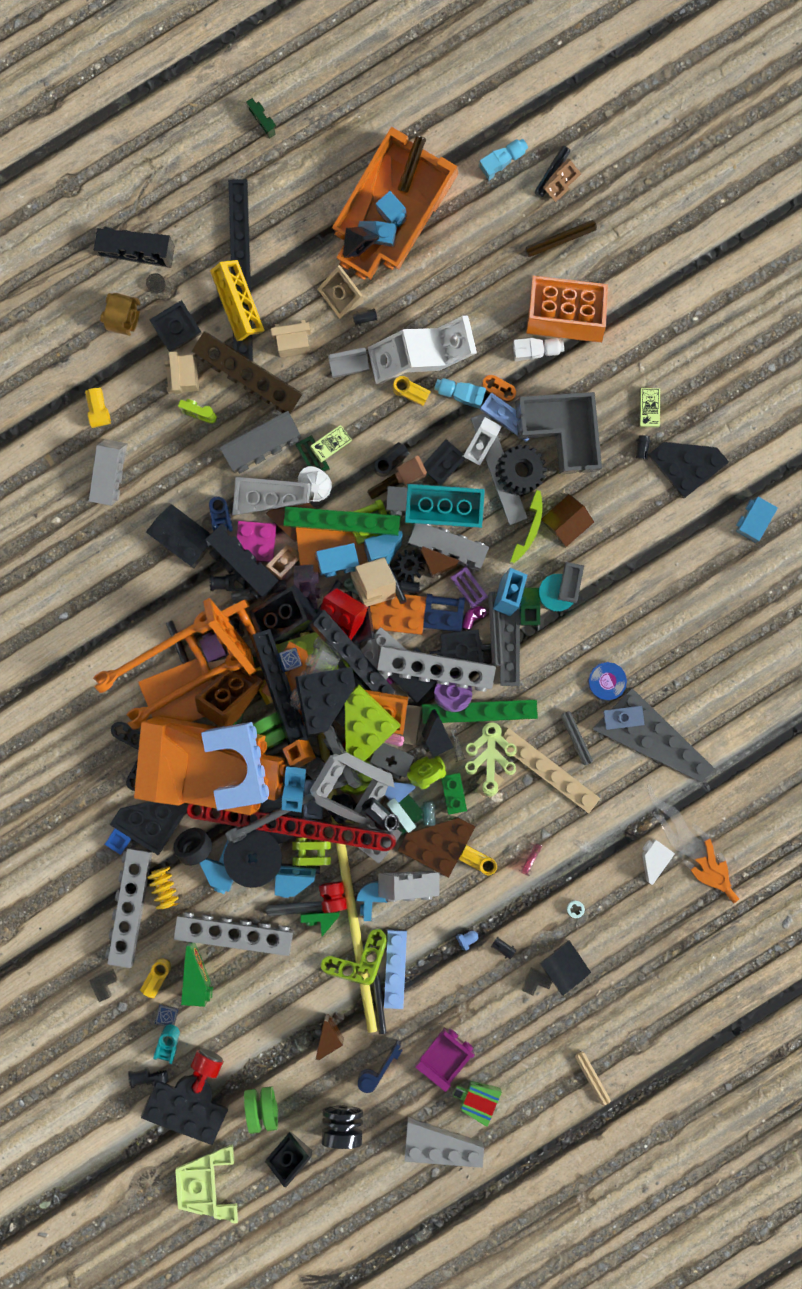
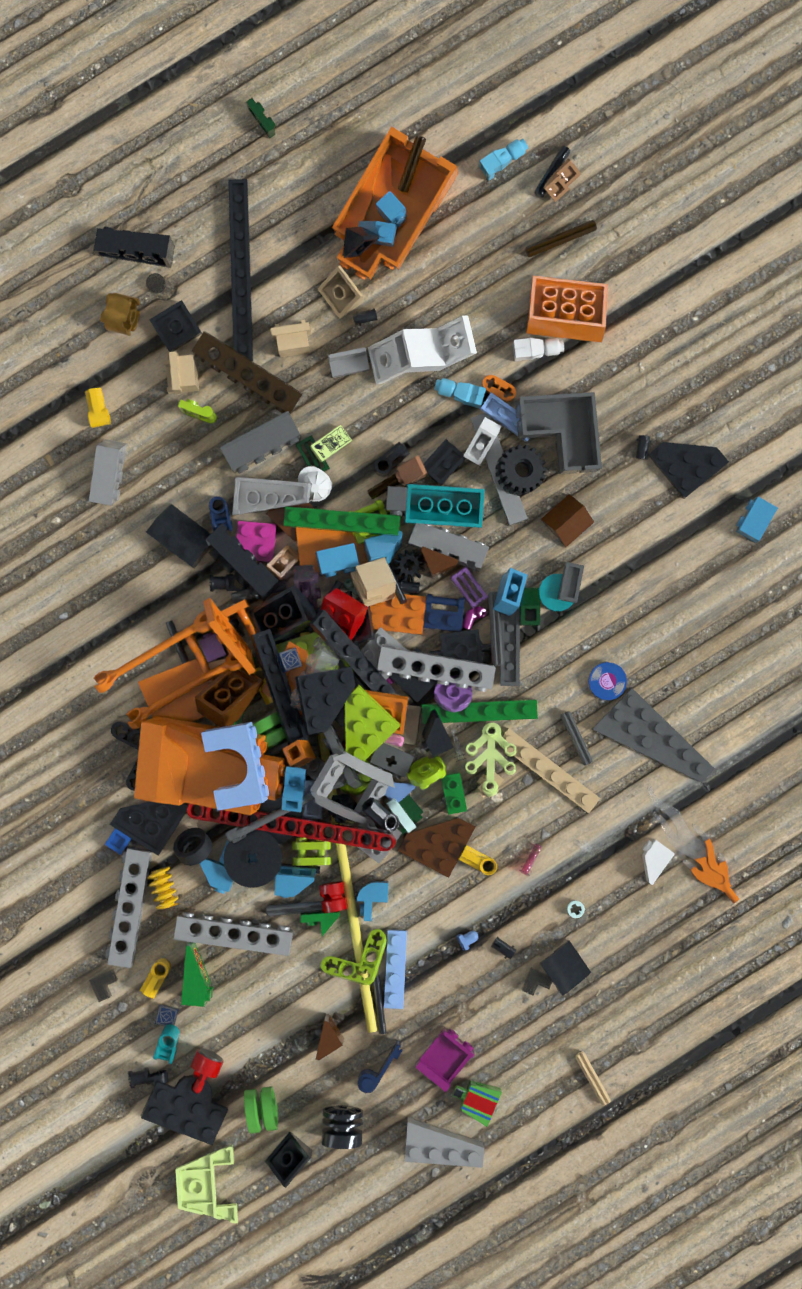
(233, 299): yellow fence -> none
(408, 885): light grey wedge -> none
(412, 392): yellow piece -> none
(429, 813): clear light blue pin -> none
(536, 506): lime slope -> none
(623, 717): sand blue plate -> none
(649, 407): yellowish green tile -> none

